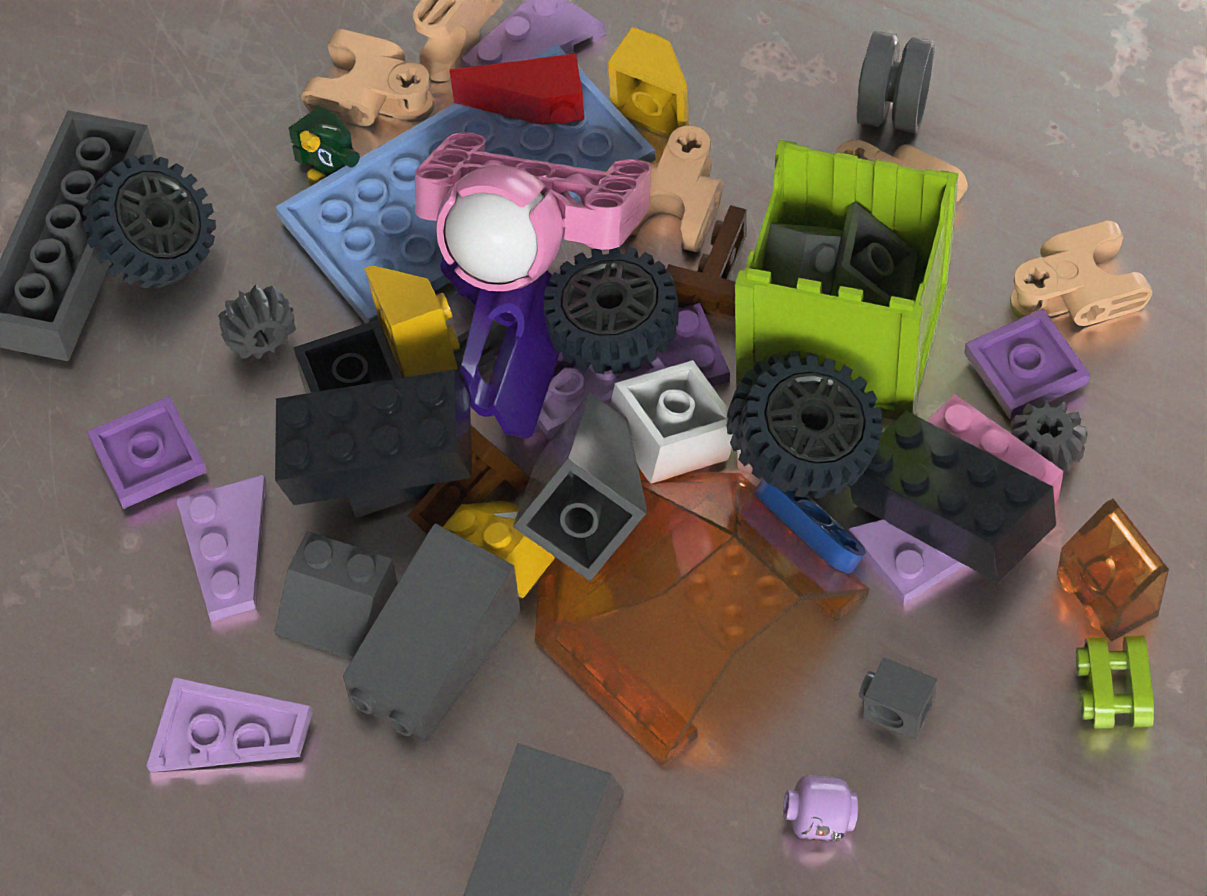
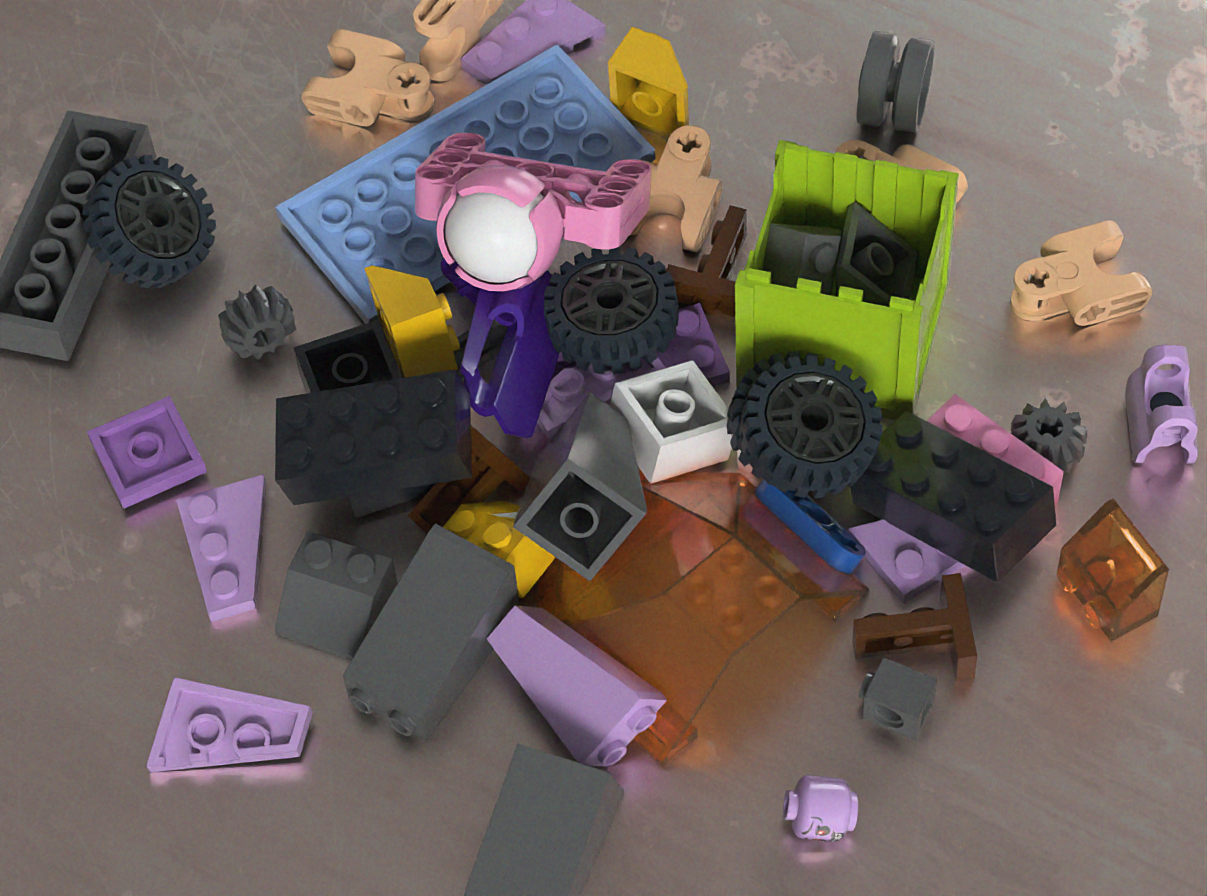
(322, 142): dark green piece -> none
(529, 90): red slope -> none
(575, 685): none -> lavender slope
(923, 630): none -> reddish brown bracket
(1026, 363): medium lavender plate -> none
(1099, 701): lime brick -> none
(1161, 404): none -> lavender piece

